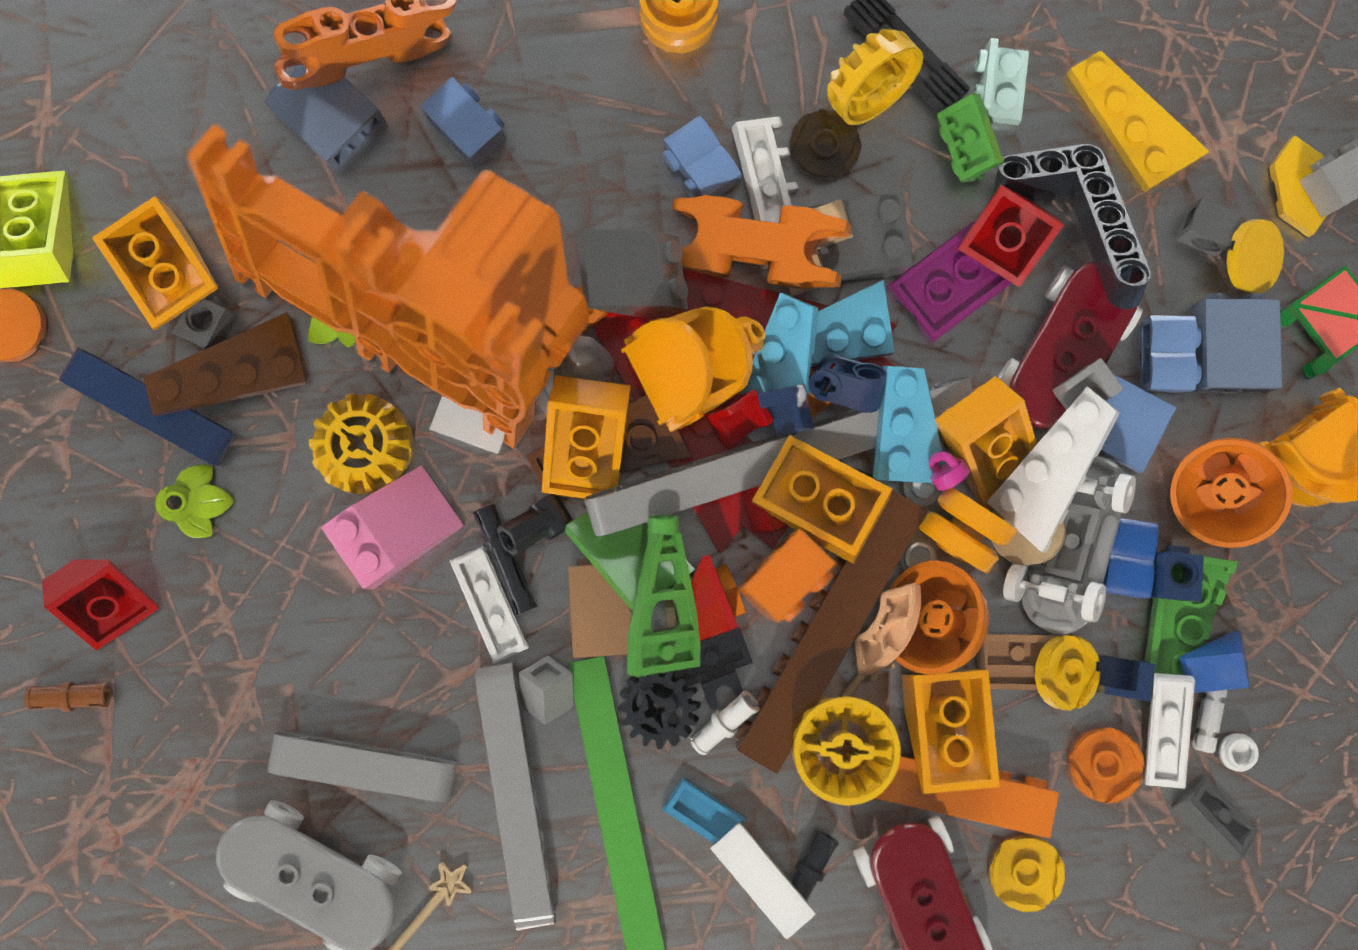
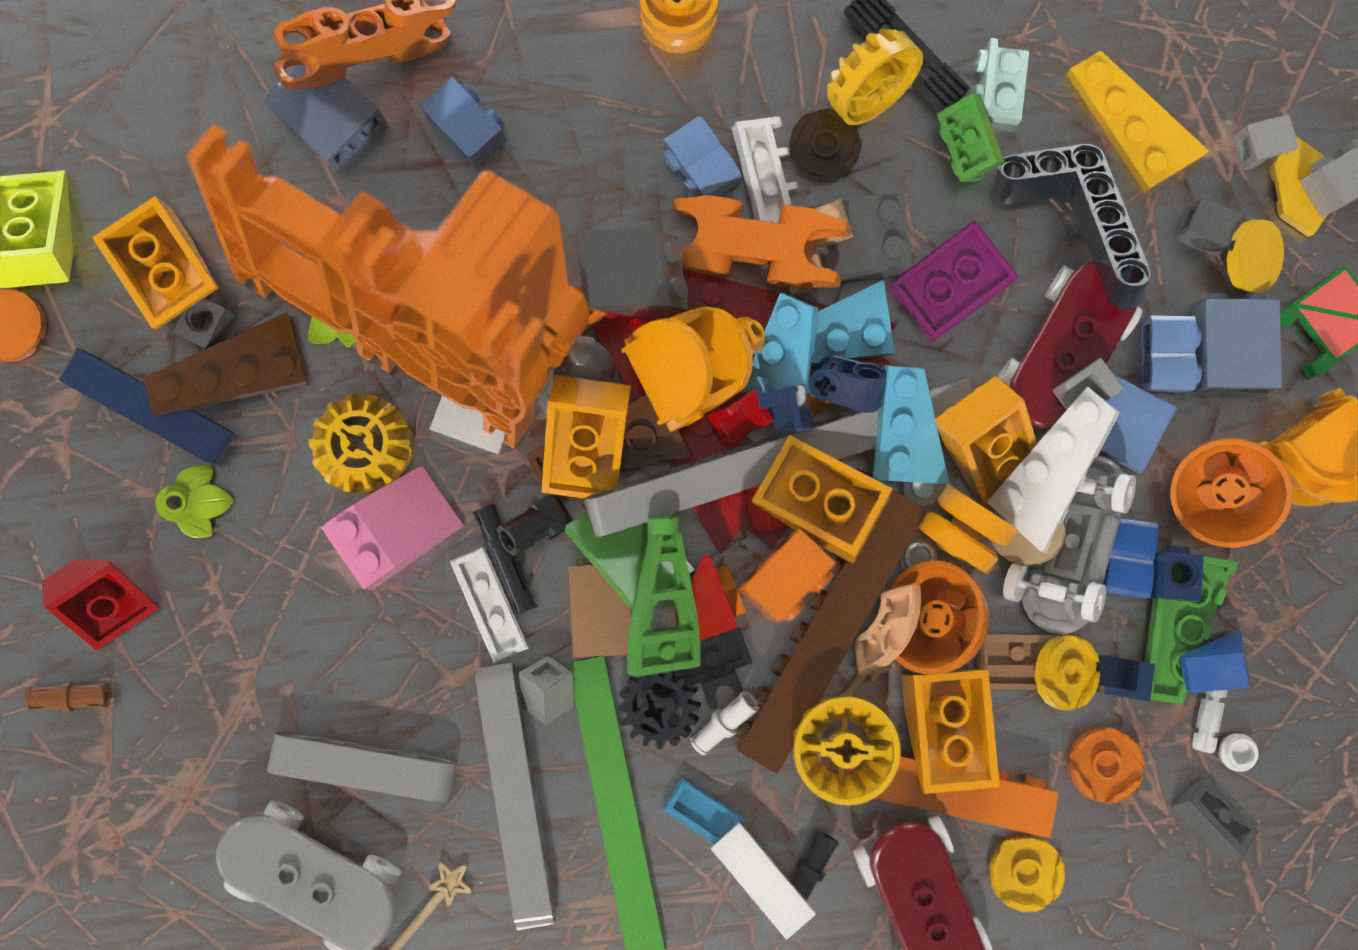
(950, 473): dark pink tile -> none
(1010, 235): red slope -> none
(1169, 730): white tile -> none
(1264, 140): none -> light grey panel

